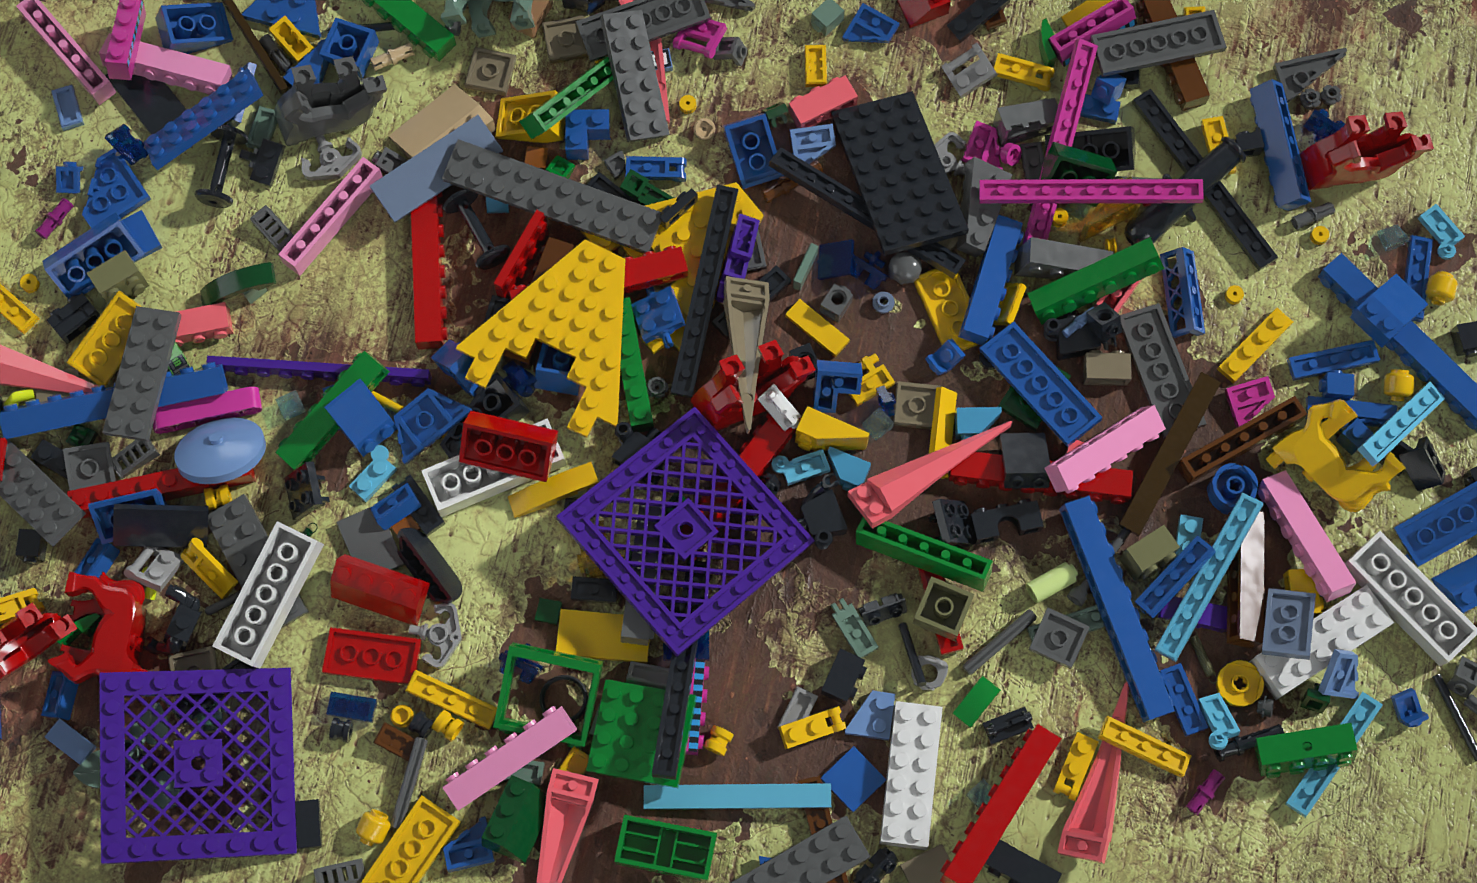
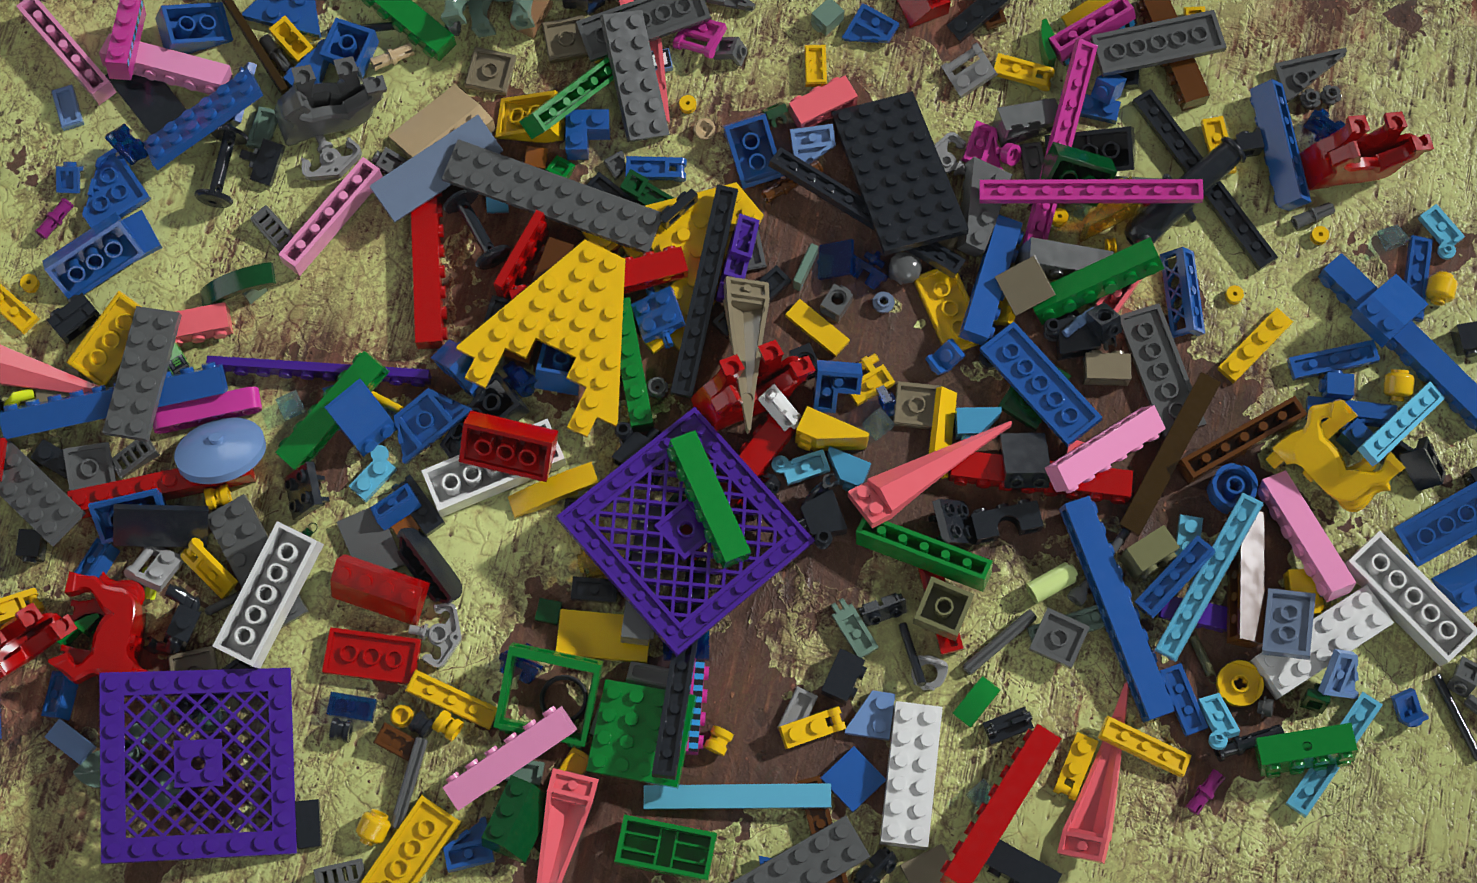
(81, 436): dark green tile -> none
(117, 275): olive brick -> none
(708, 499): none -> green brick
(1025, 285): none -> dark tan tile
(1248, 399): dark pink wing -> none

